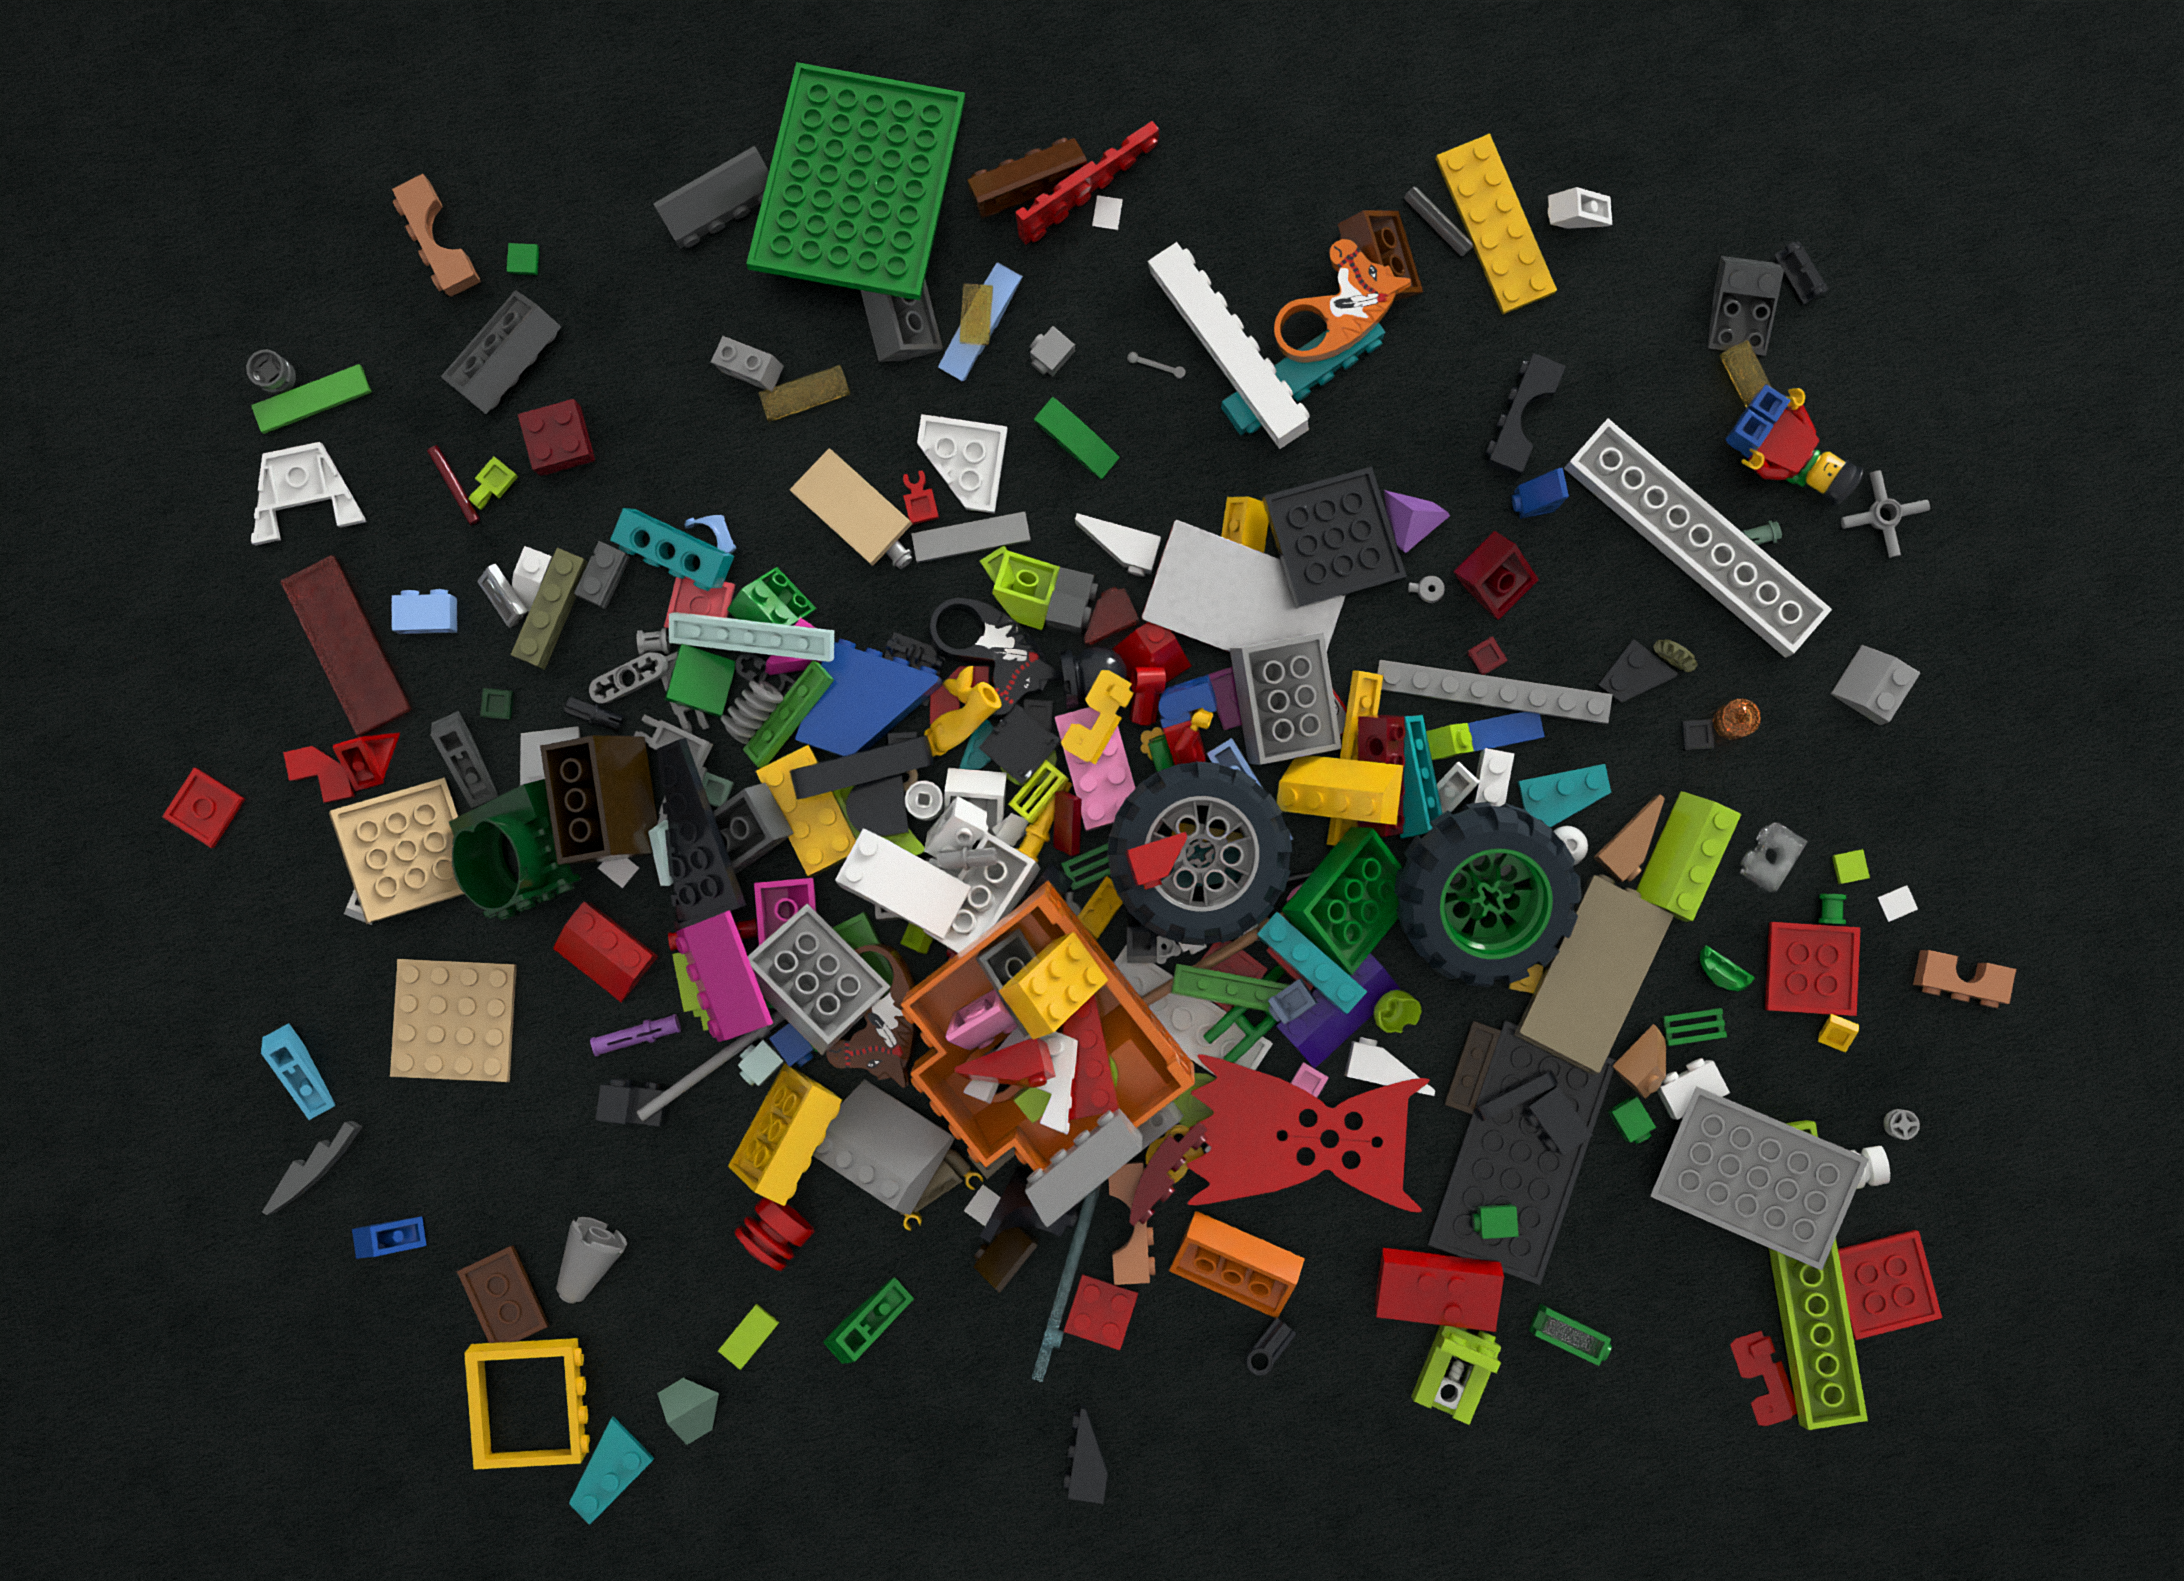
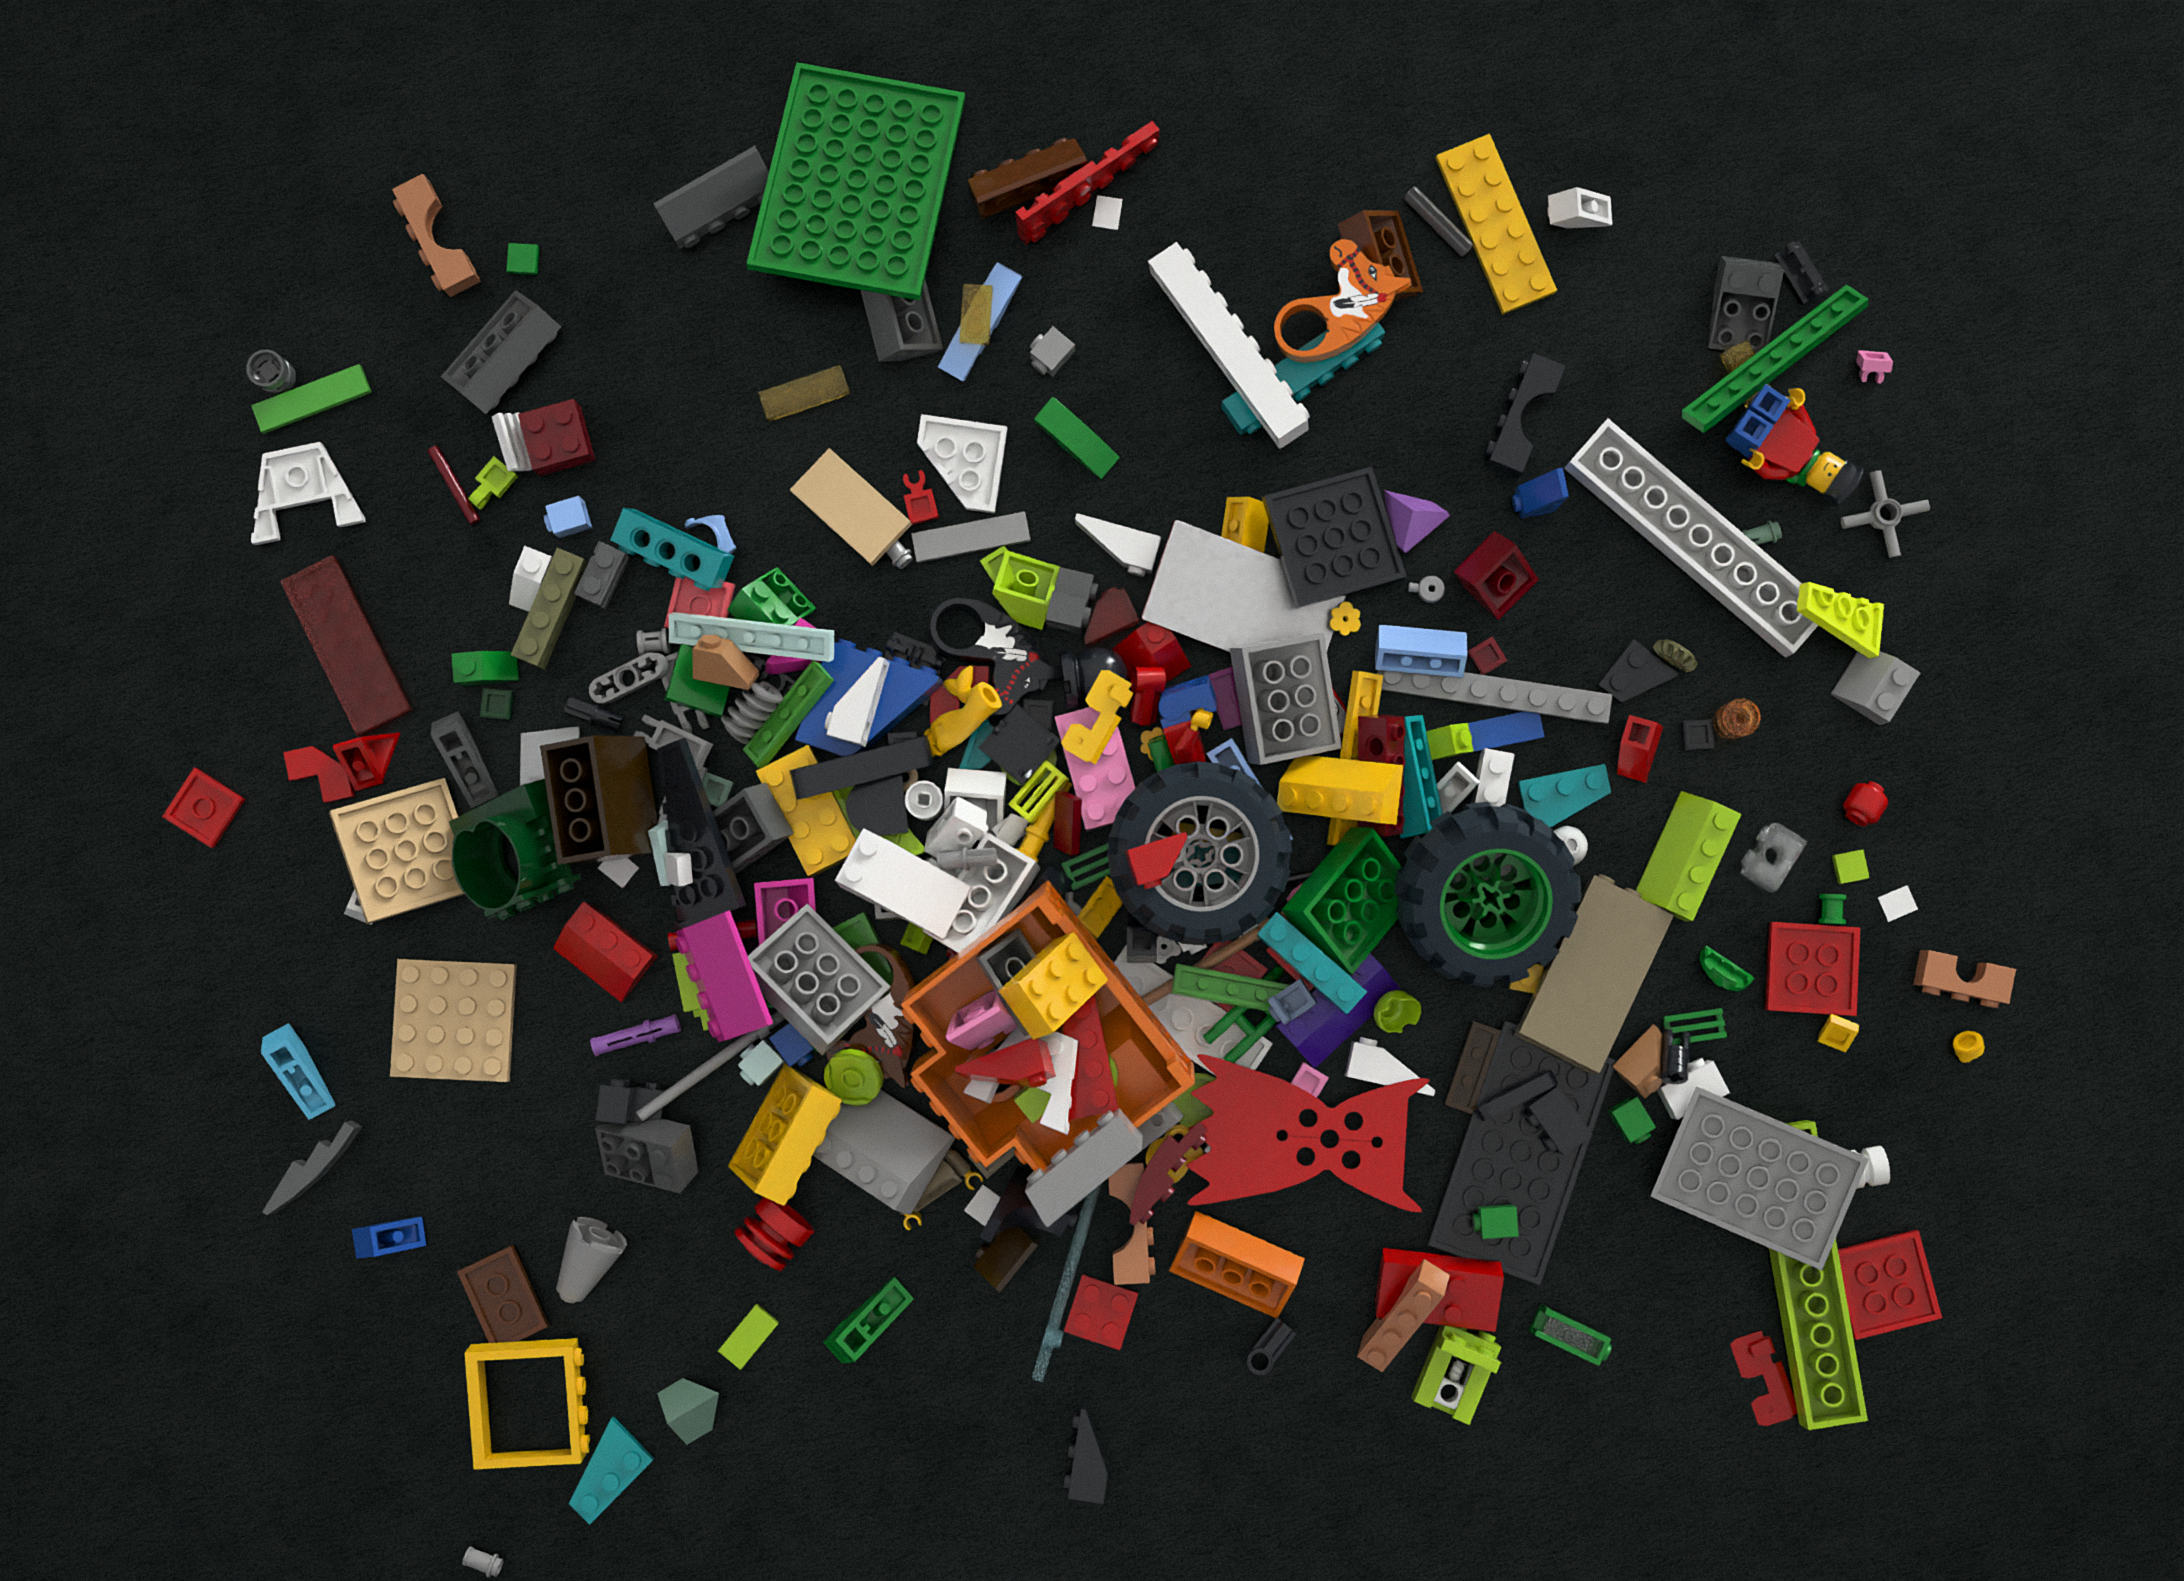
(424, 613): light blue brick -> none
(483, 1562): none -> light grey pin
(484, 668): none -> green slope
(502, 595): light grey tile -> none
(512, 444): none -> white tile
(567, 517): none -> light blue brick
(649, 1153): none -> dark grey slope
(678, 868): none -> white slope
(722, 663): none -> medium nougat slope
(747, 363): light grey brick -> none
(853, 1077): none -> lime tile
(856, 709): none -> white slope
(1179, 372): light grey hinge -> none
(1351, 615): none -> yellow plant
(1418, 1299): none -> nougat arch
(1421, 651): none -> light blue brick
(1630, 845): medium nougat slope -> none
(1638, 748): none -> red slope
(1675, 1058): none -> black hinge
(1774, 358): none -> green plate
(1845, 617): none -> neon yellow wing
(1865, 803): none -> red head
(1873, 362): none -> bright pink tile
(1908, 1124): light grey wheel -> none
(1968, 1046): none -> yellow tile

